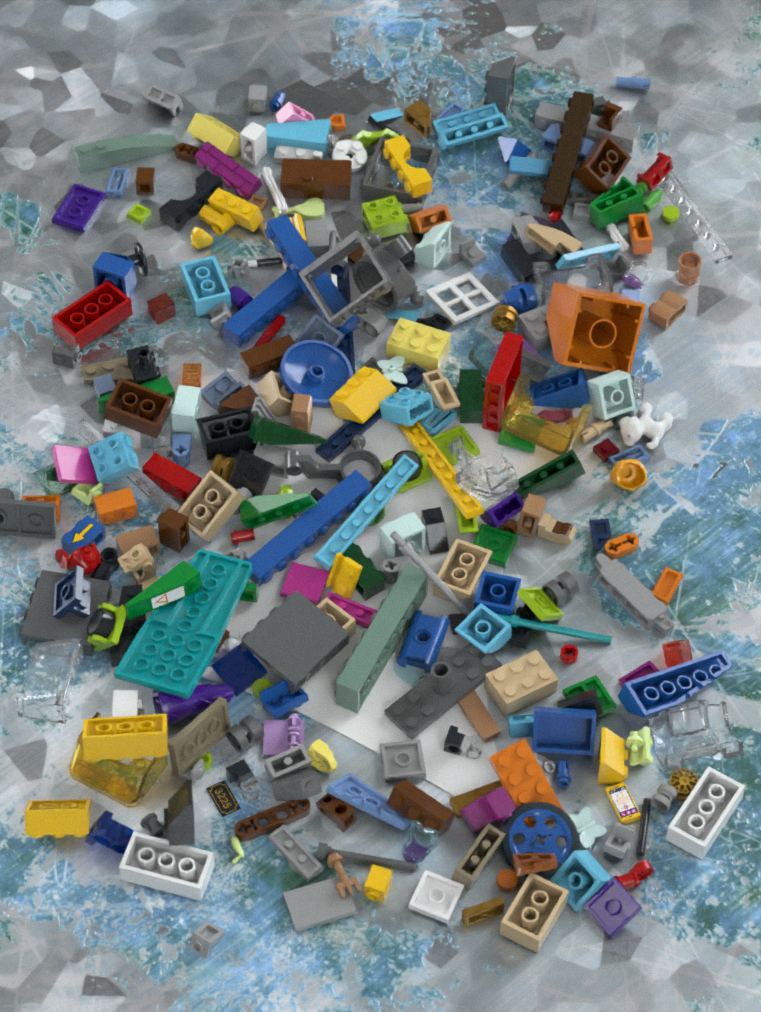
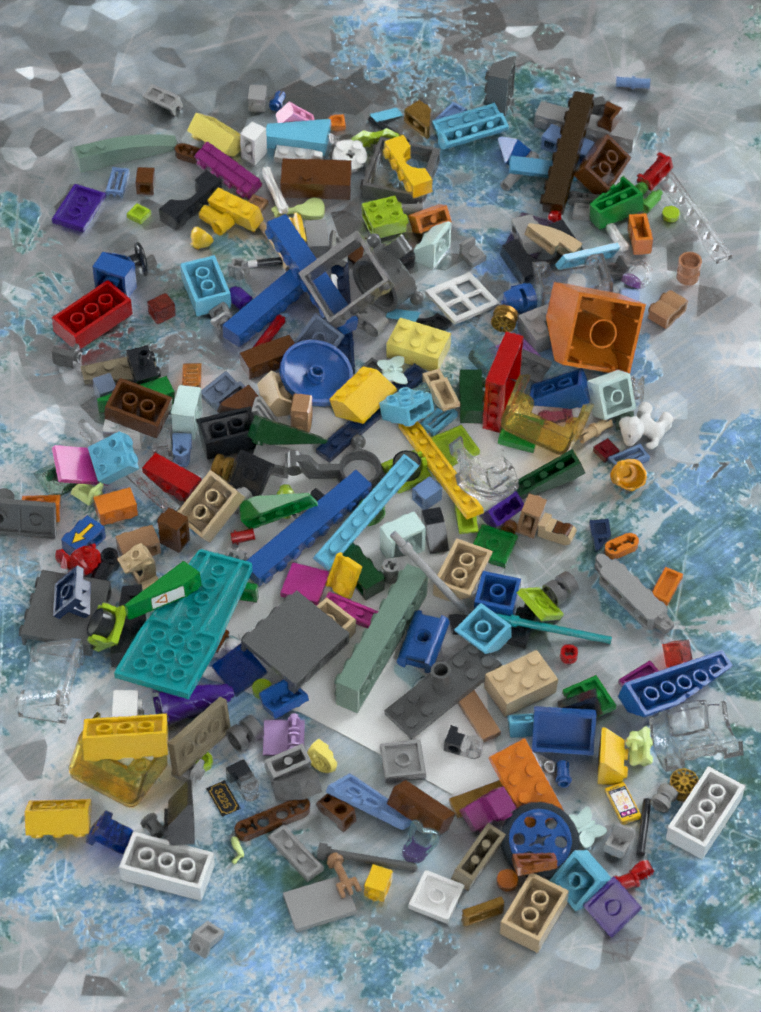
(427, 493): none -> medium blue brick

